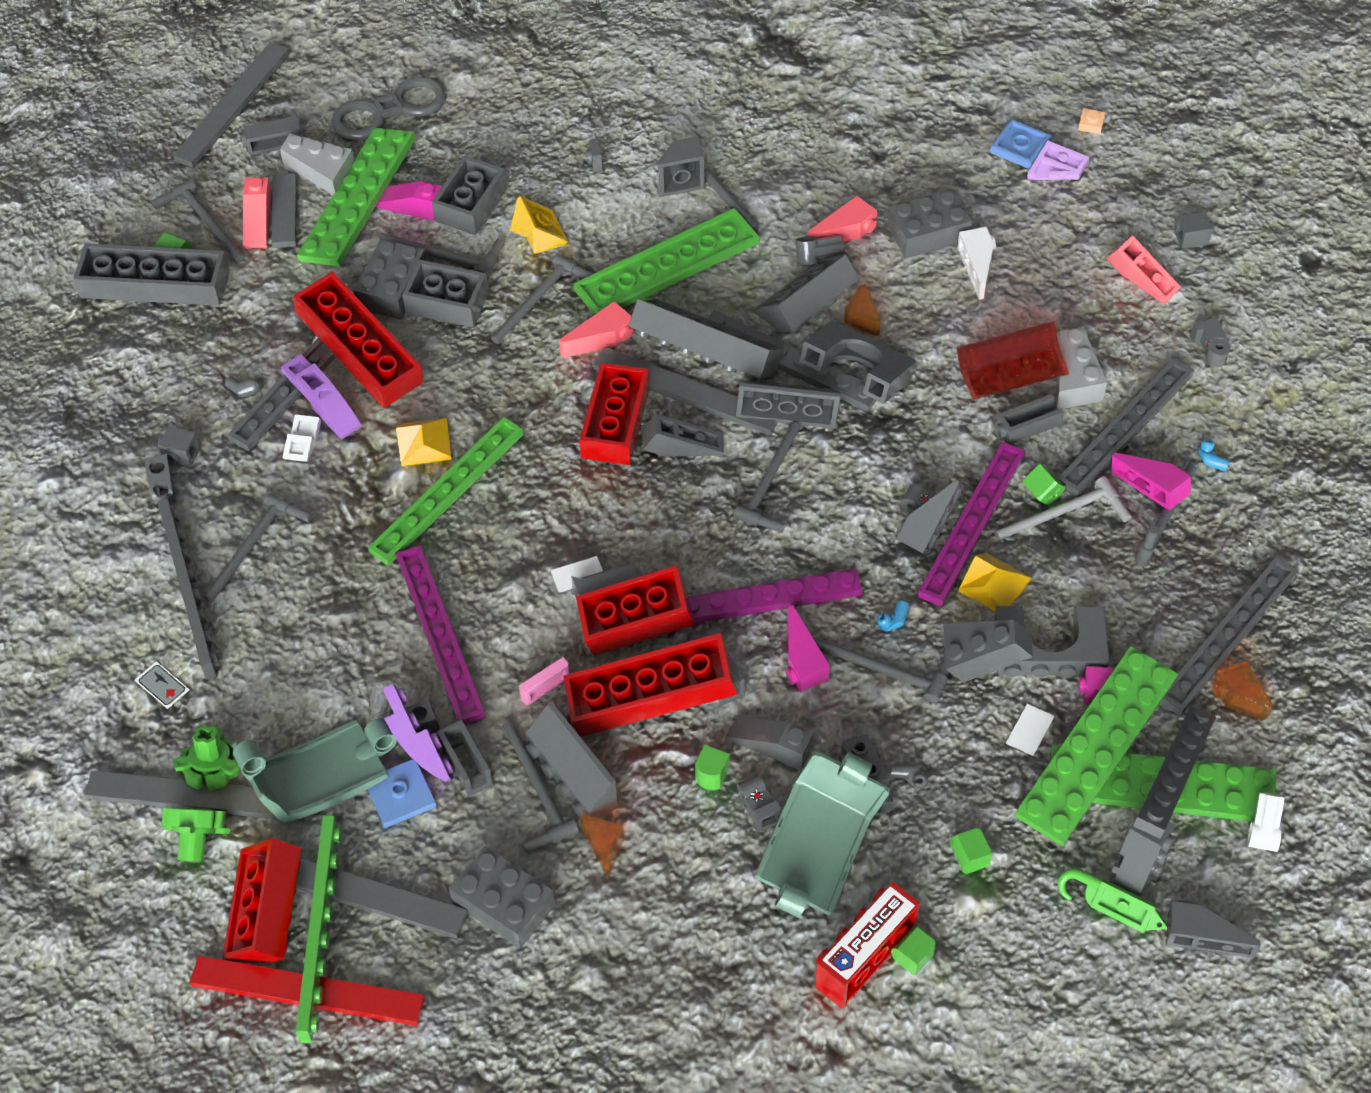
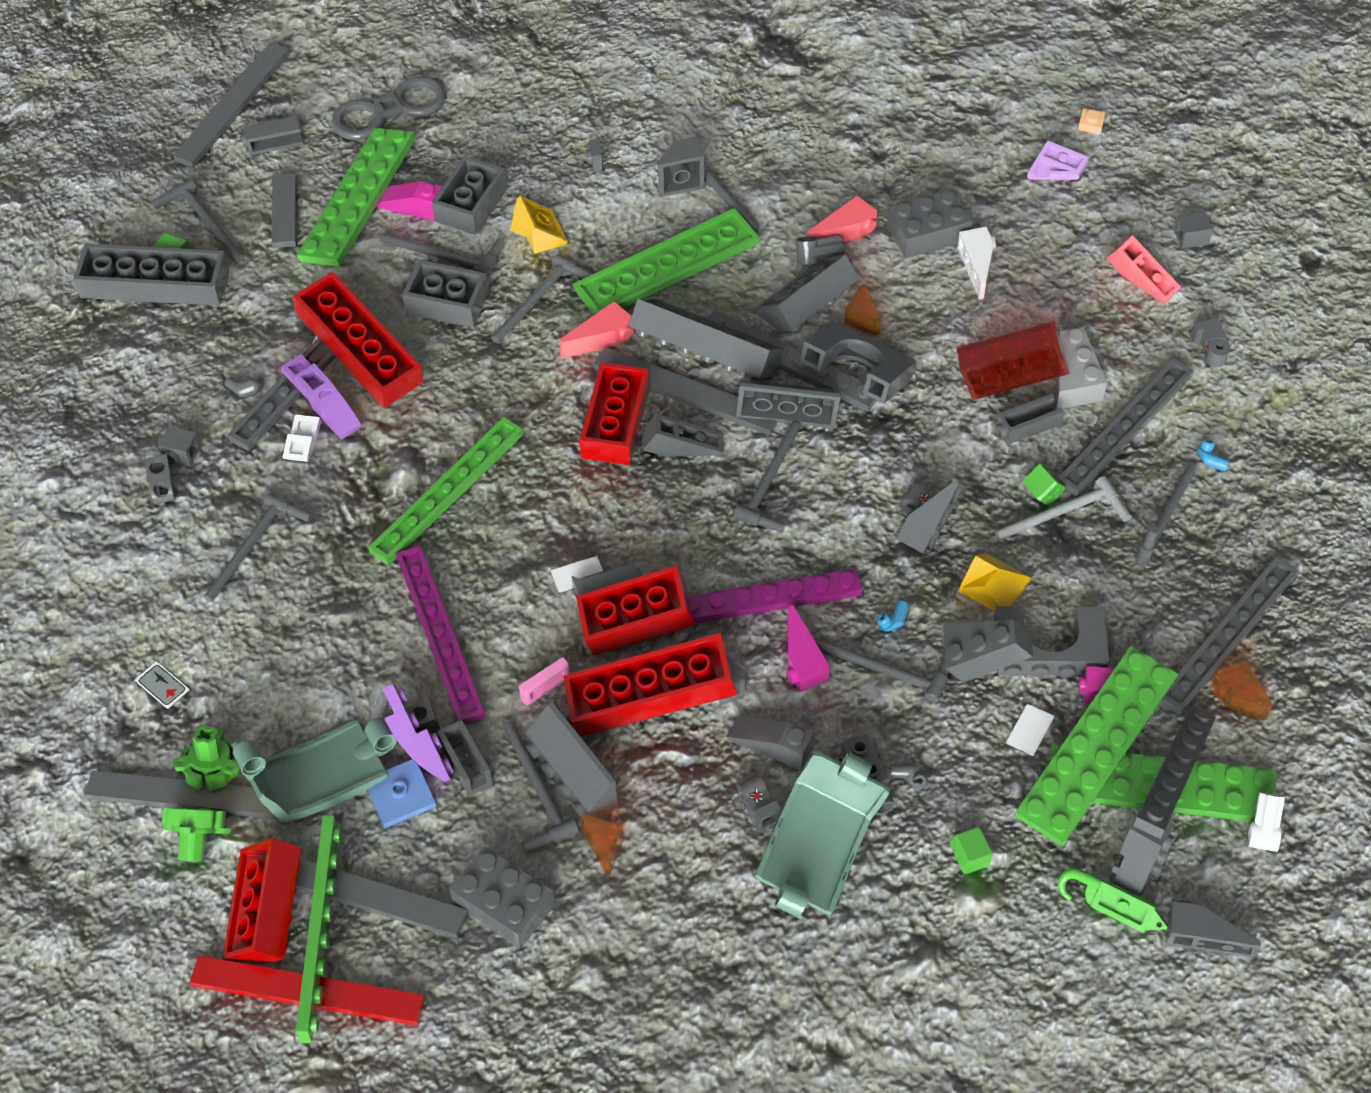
(190, 595): dark grey plate -> none
(256, 212): coral slope -> none
(317, 161): light grey wedge -> none
(386, 278): dark grey brick -> none
(424, 441): yellow slope -> none
(712, 768): bright green piece -> none
(865, 944): brick -> none
(914, 950): bright green piece -> none
(971, 524): magenta plate -> none
(1020, 143): medium blue plate -> none
(1153, 478): dark pink slope -> none

